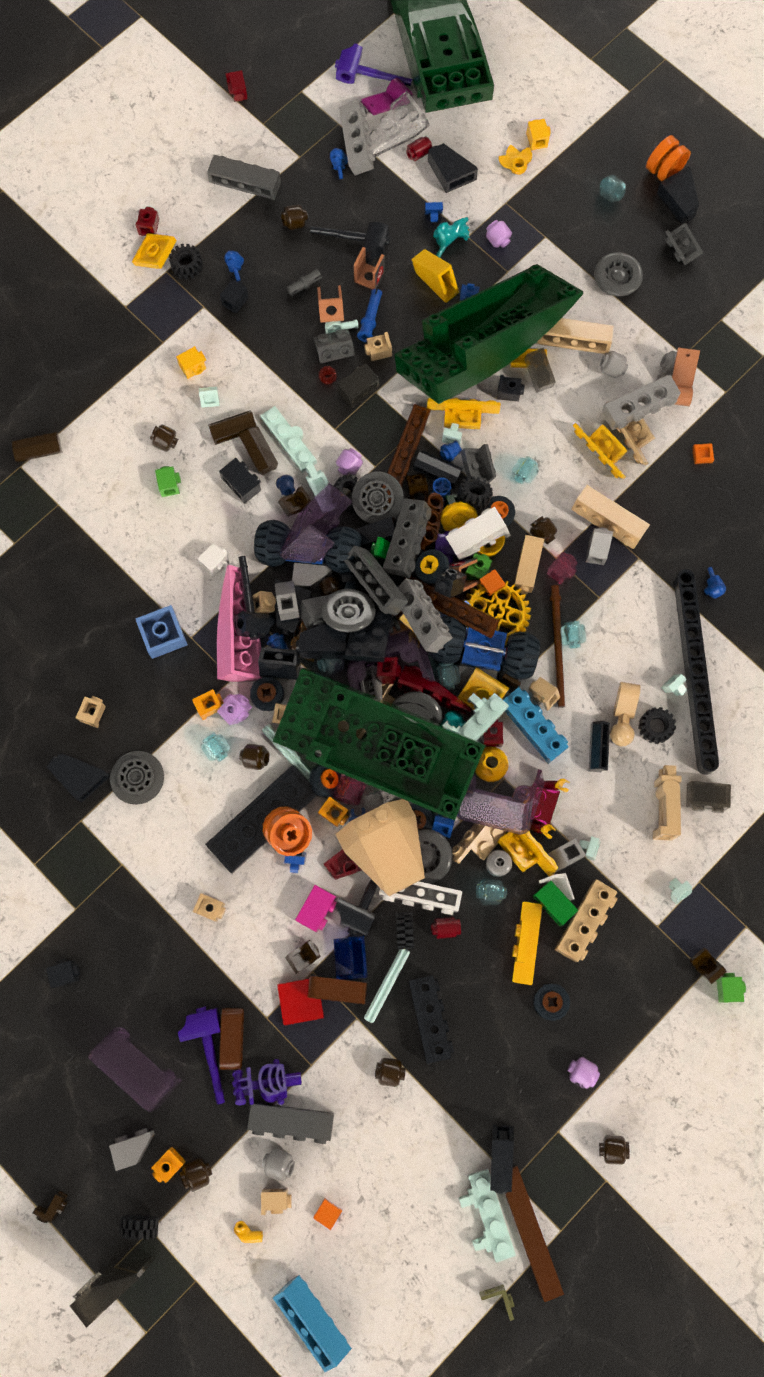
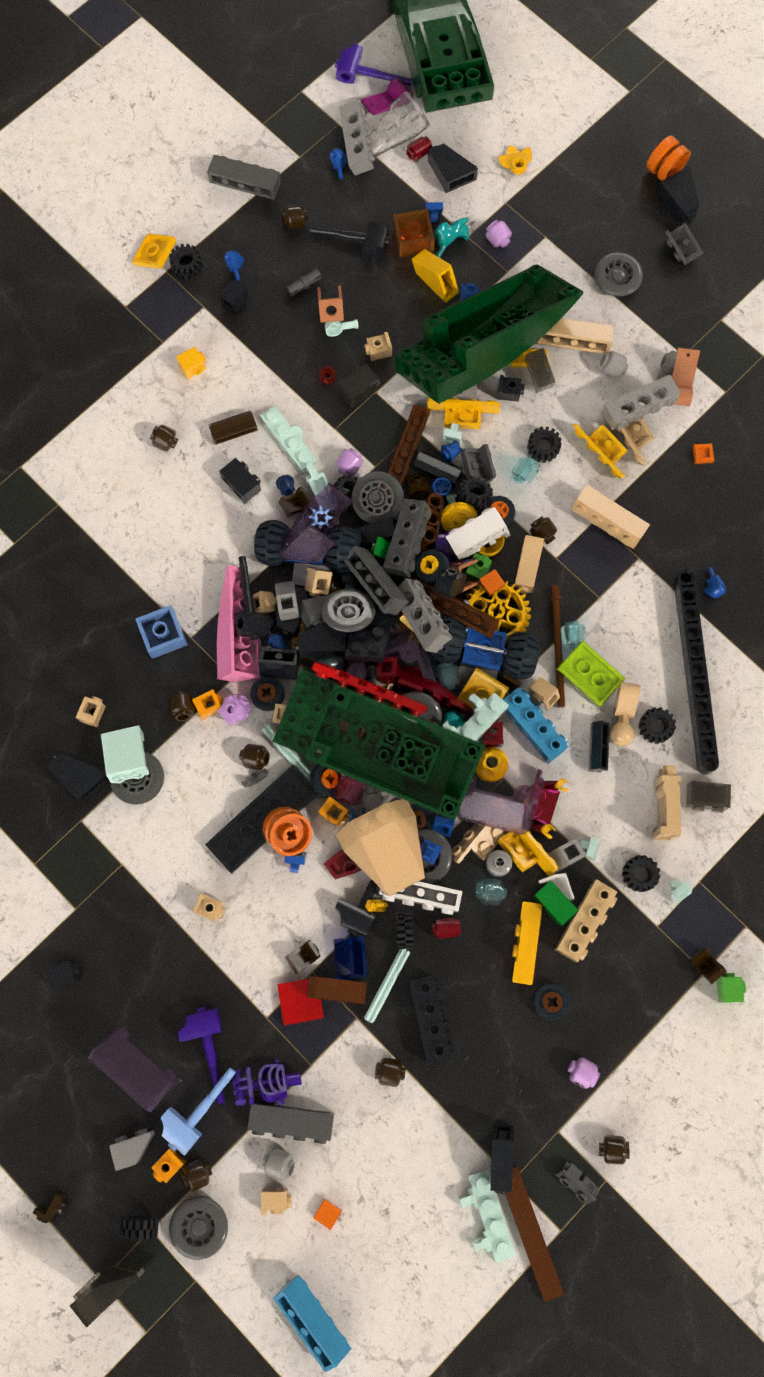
(36, 447): dark brown piece -> none
(124, 754): none -> light aqua panel
(147, 221): dark red brick -> none
(168, 481): bright green brick -> none
(181, 706): none -> dark brown head
(182, 1132): none -> light blue piece
(198, 1228): none -> dark grey wheel
(209, 397): light aqua tile -> none
(214, 559): white brick -> none
(215, 747): clear light blue head -> none
(231, 1038): reddish brown beam -> none
(236, 85): dark red brick -> none
(246, 1235): yellow arm -> none
(255, 780): none -> dark grey piece
(259, 450): dark brown piece -> none
(316, 909): dark pink hinge -> none
(318, 581): none -> tan brick
(325, 516): none -> light blue gear
(334, 345): dark grey bracket -> none
(361, 685): none -> red wing
(362, 268): nougat piece -> none
(368, 322): blue pin -> none
(376, 905): none -> yellow piece
(413, 232): none -> clear orange brick
(430, 851): none -> blue tile
(495, 1291): olive bracket -> none
(538, 134): yellow brick -> none
(548, 435): none -> black tyre
(563, 568): clear pink brick -> none
(585, 1189): none -> dark grey hinge
(590, 673): none -> lime tile
(599, 546): light grey slope -> none
(612, 188): clear light blue head -> none
(653, 873): none -> black tyre
(675, 685): light aqua tile -> none

